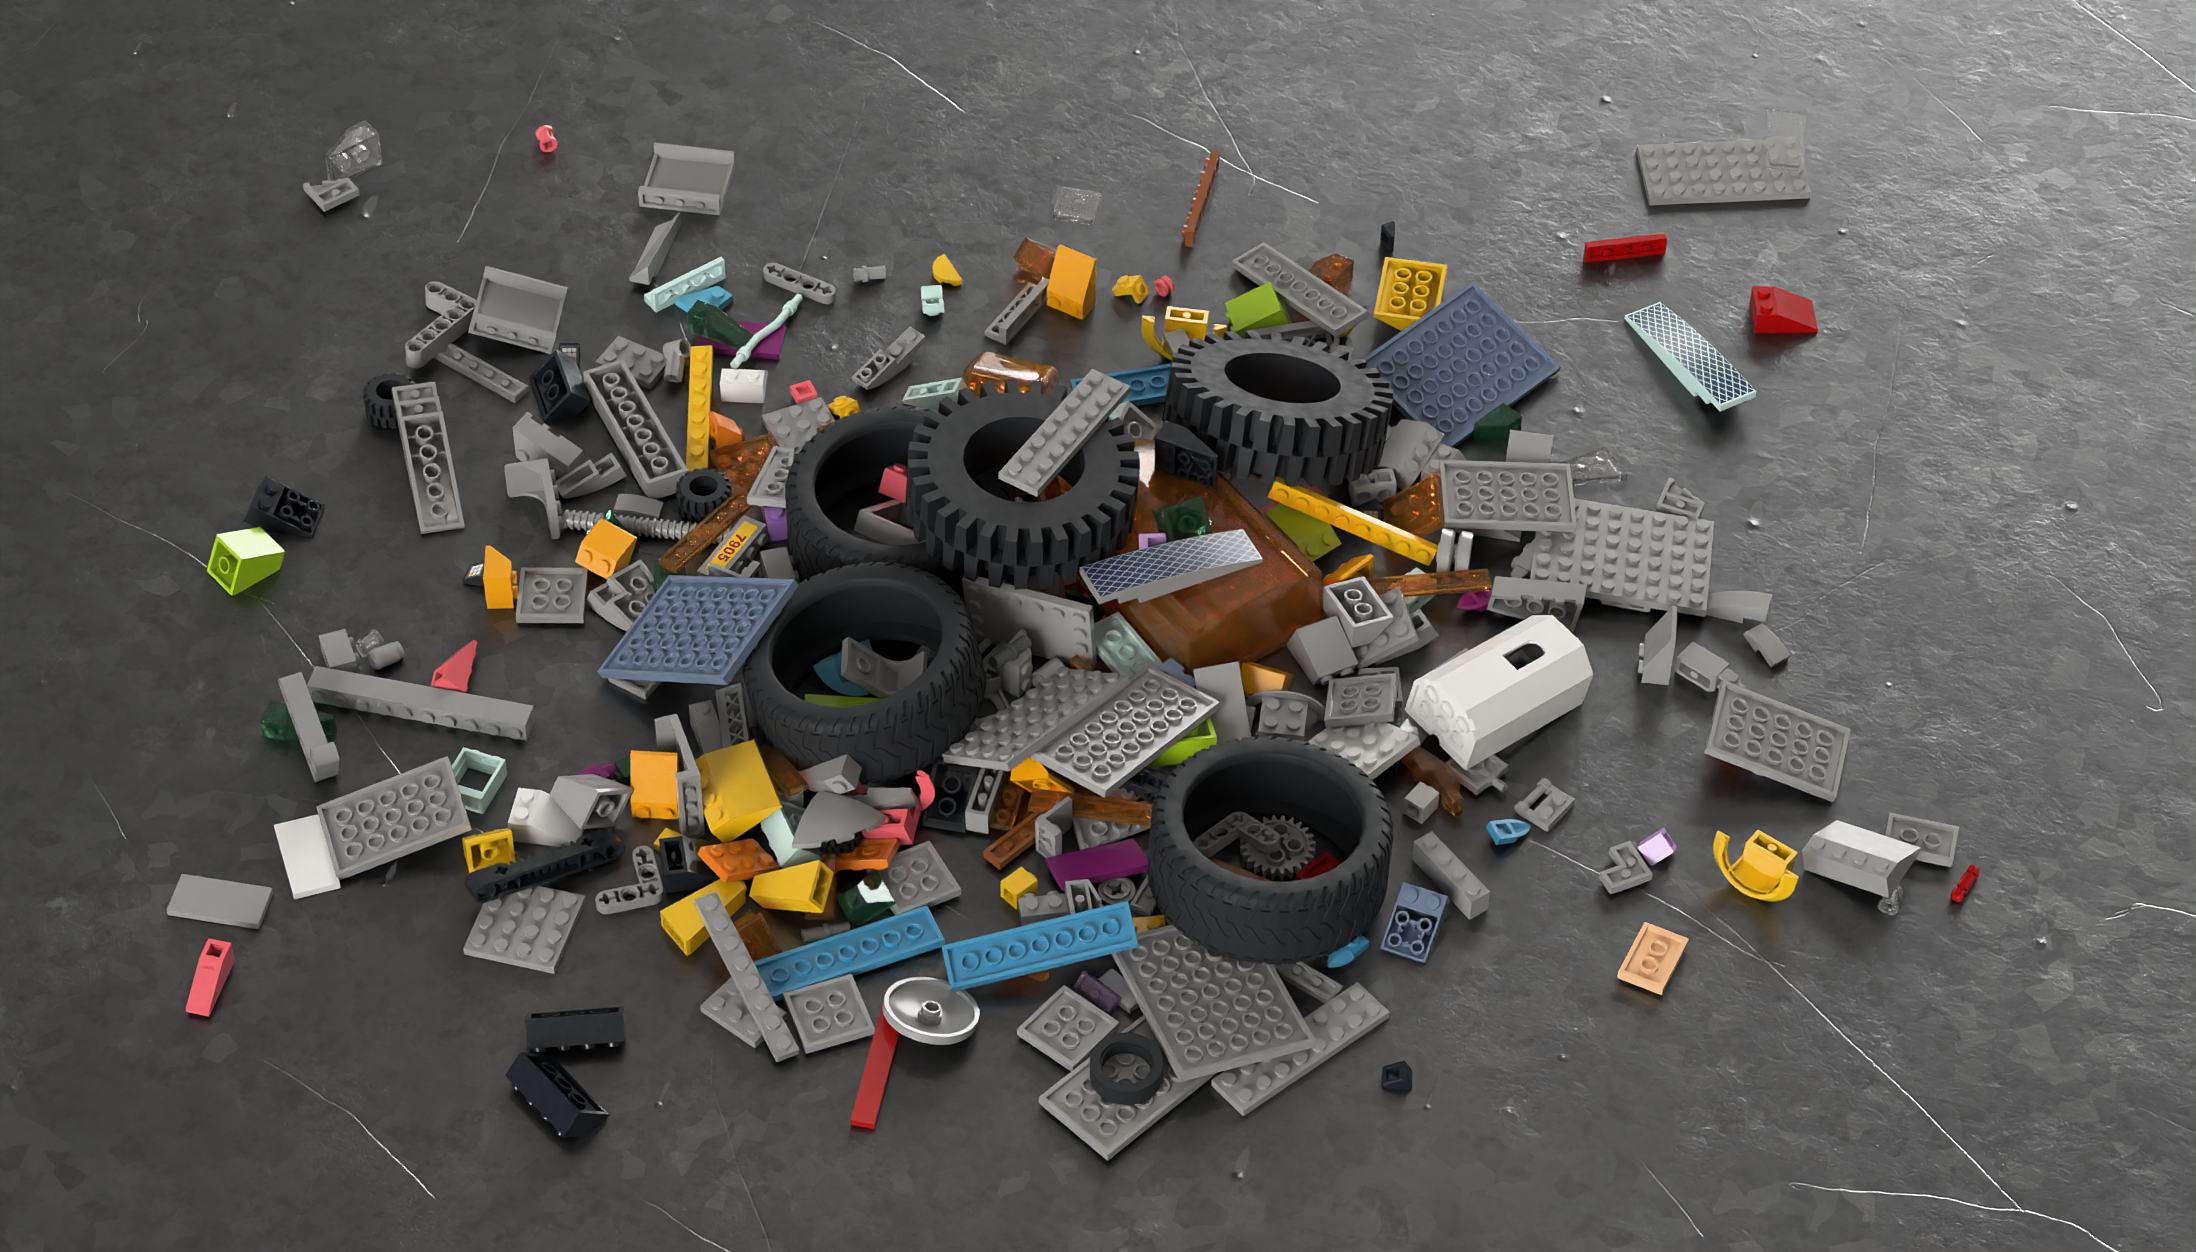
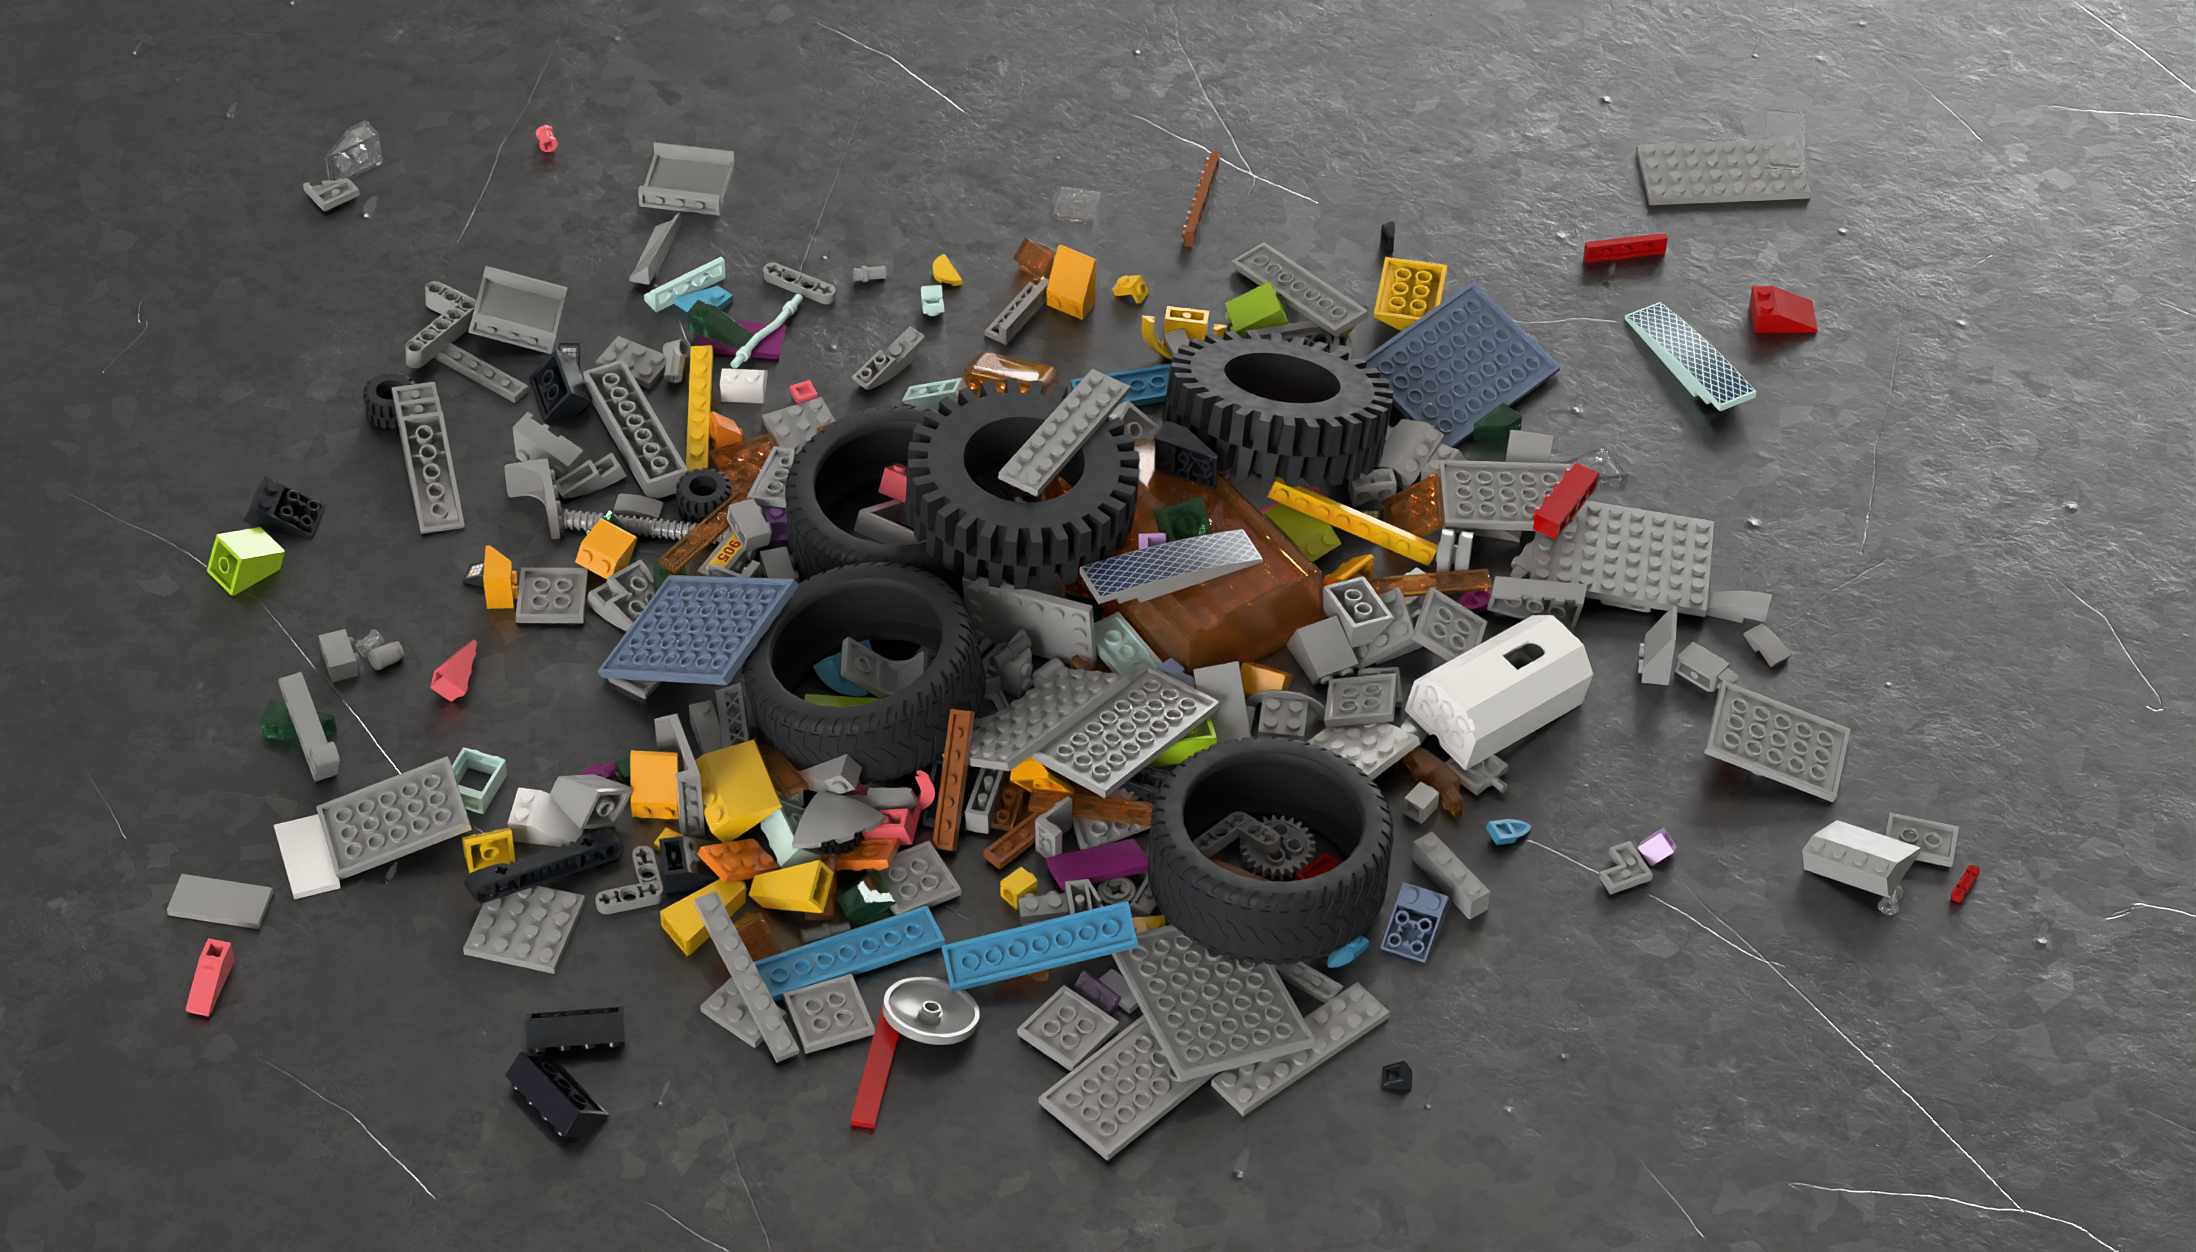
(421, 703): light grey brick -> none
(749, 524): none -> light grey brick
(844, 406): yellow bracket -> none
(953, 780): none -> dark orange plate
(1126, 1044): black tyre -> none
(1164, 286): coral bush -> none
(1334, 271): clear orange slope -> none
(1447, 626): none -> light grey plate
(1550, 810): light grey plate -> none
(1565, 500): none -> red brick
(1653, 958): light nougat plate -> none
(1679, 501): light grey wing -> none
(1763, 868): yellow piece -> none

